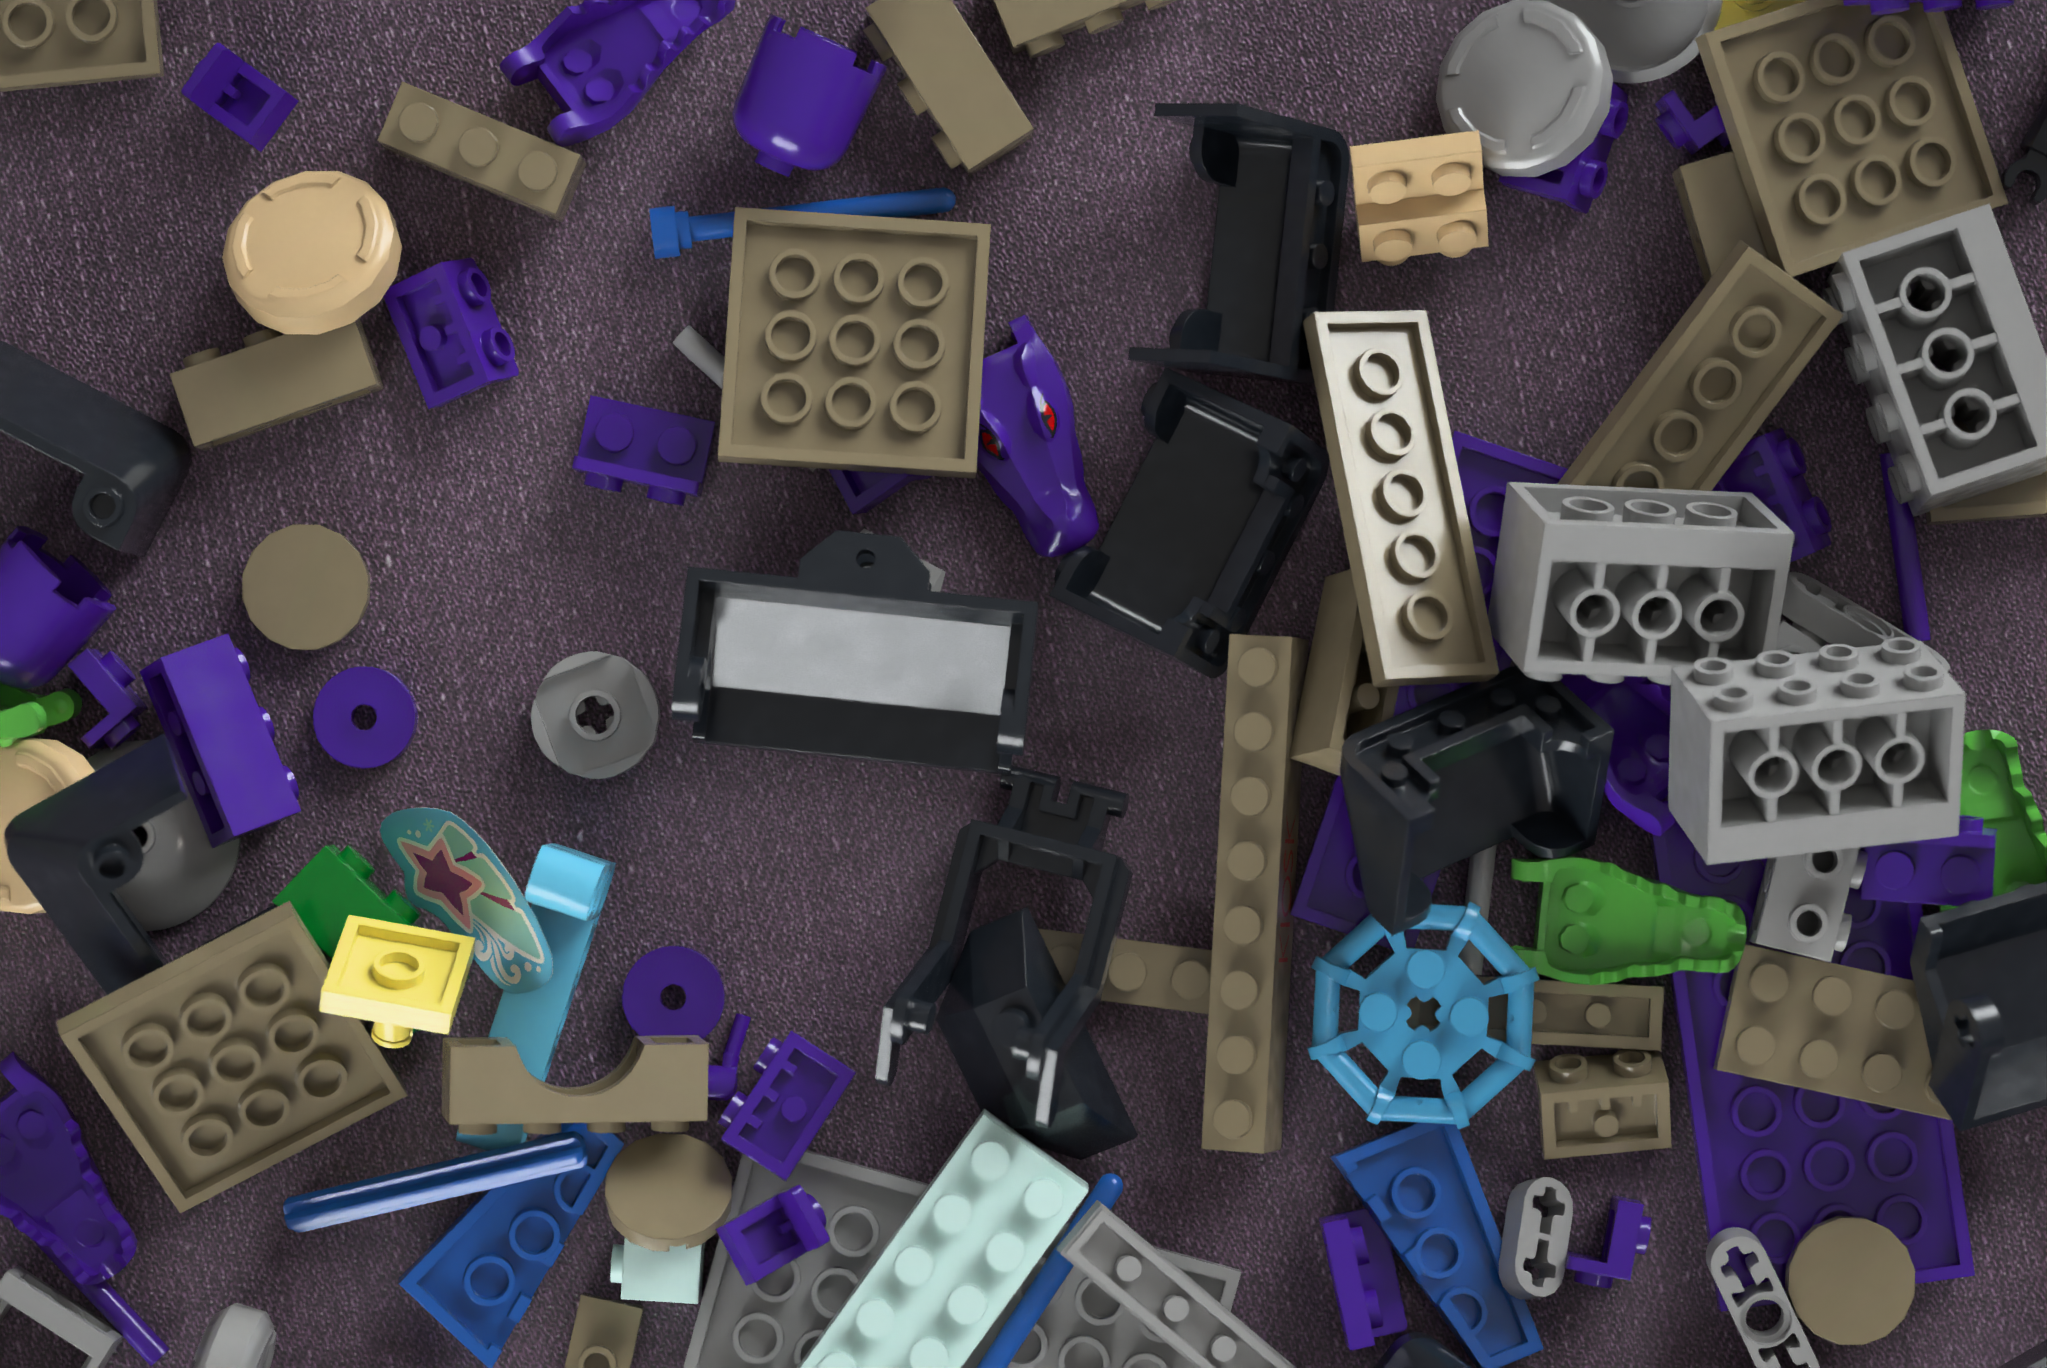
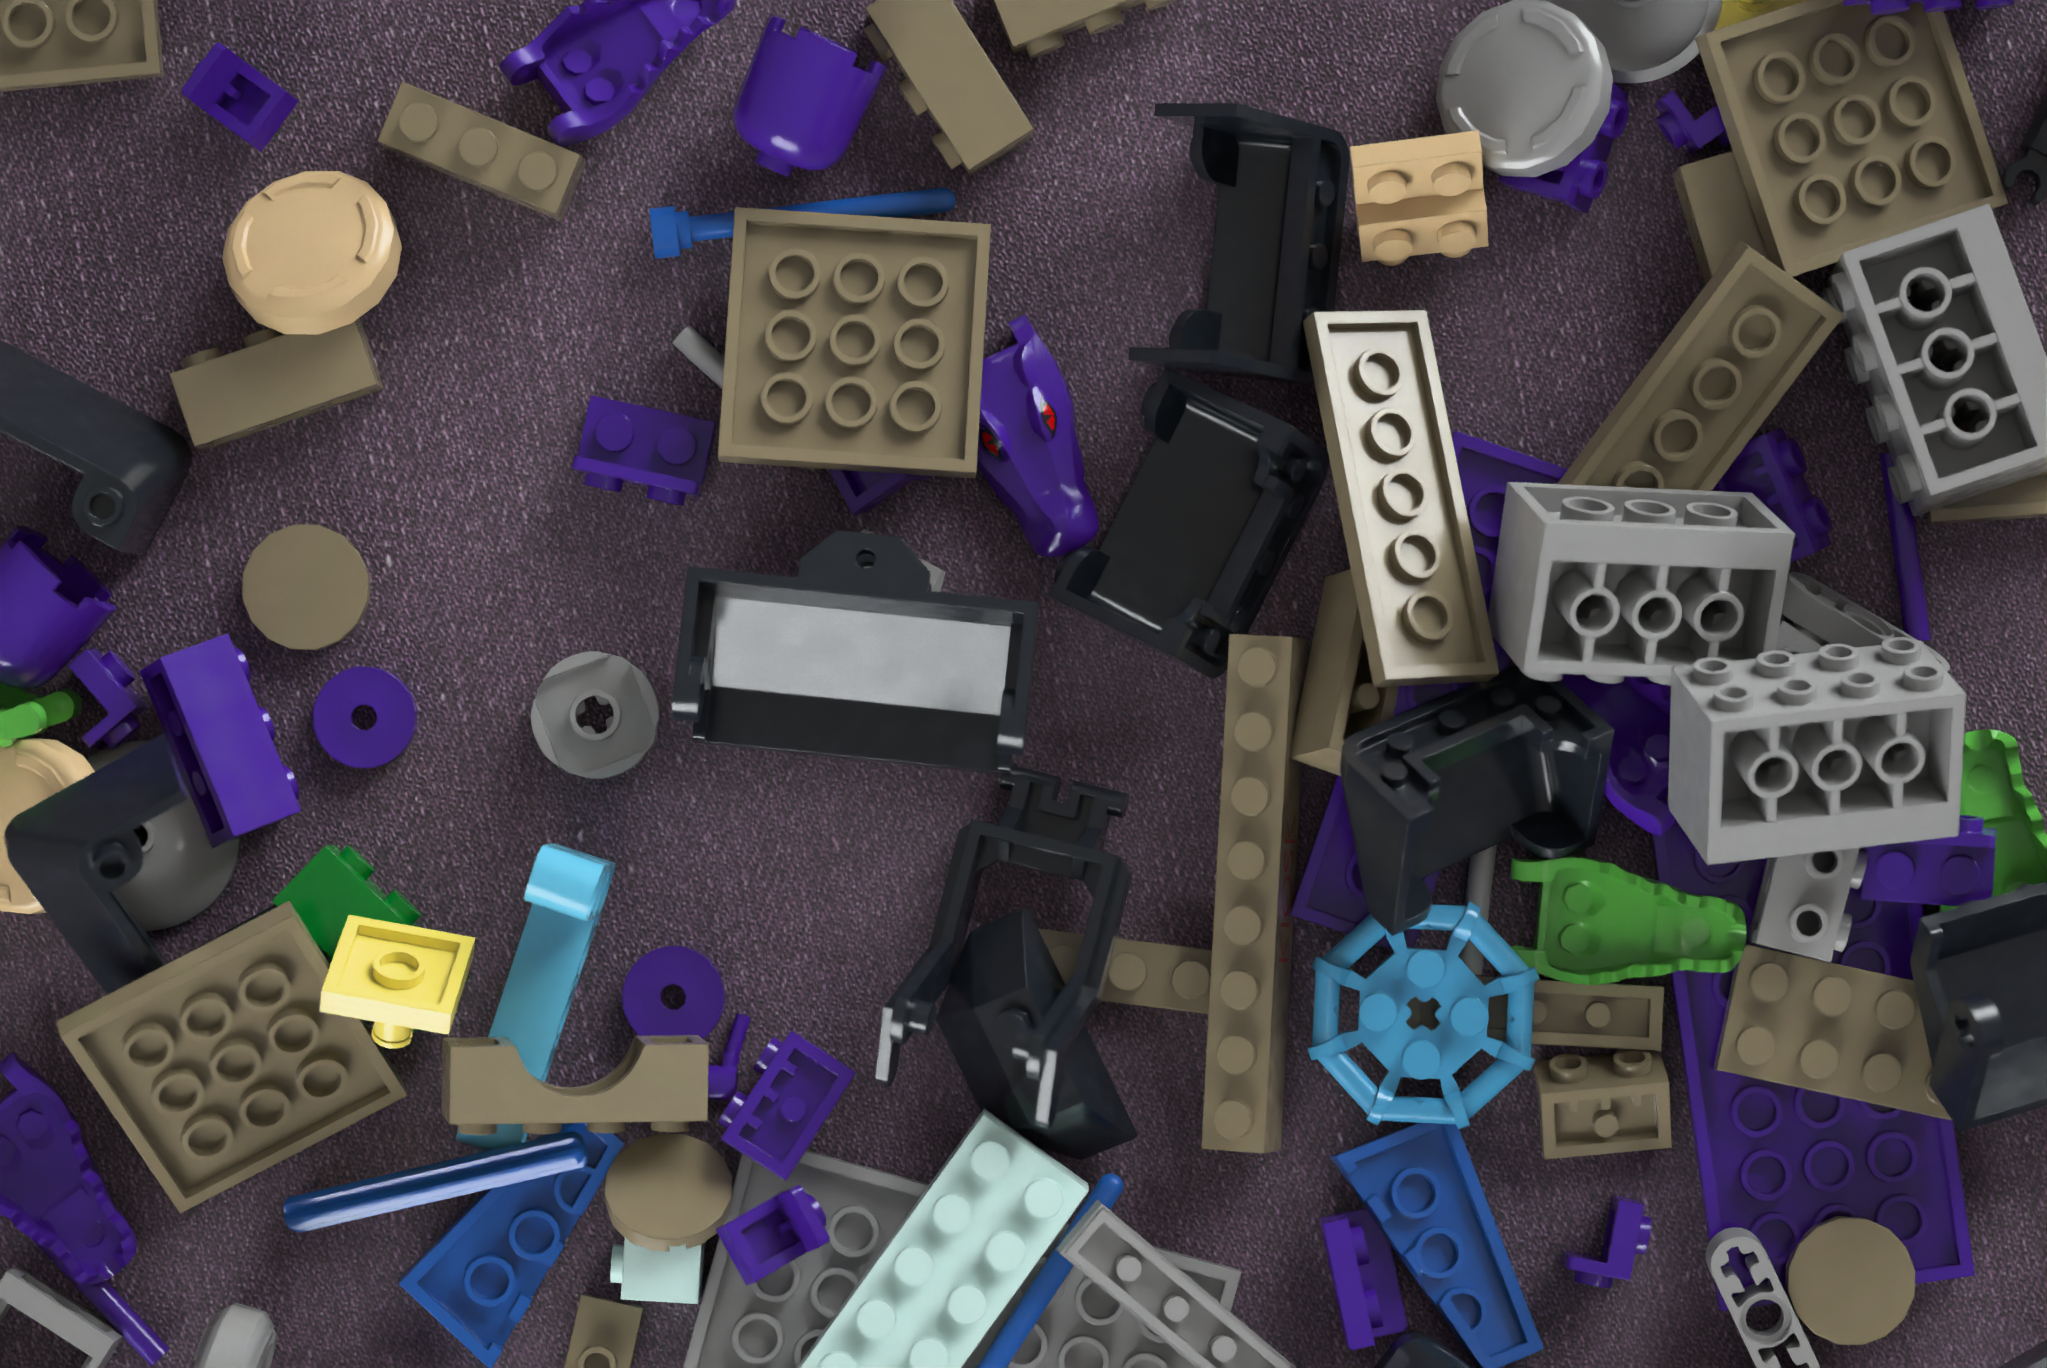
(451, 331): dark purple bracket -> none
(471, 892): sticker -> none
(1535, 1238): light grey beam -> none

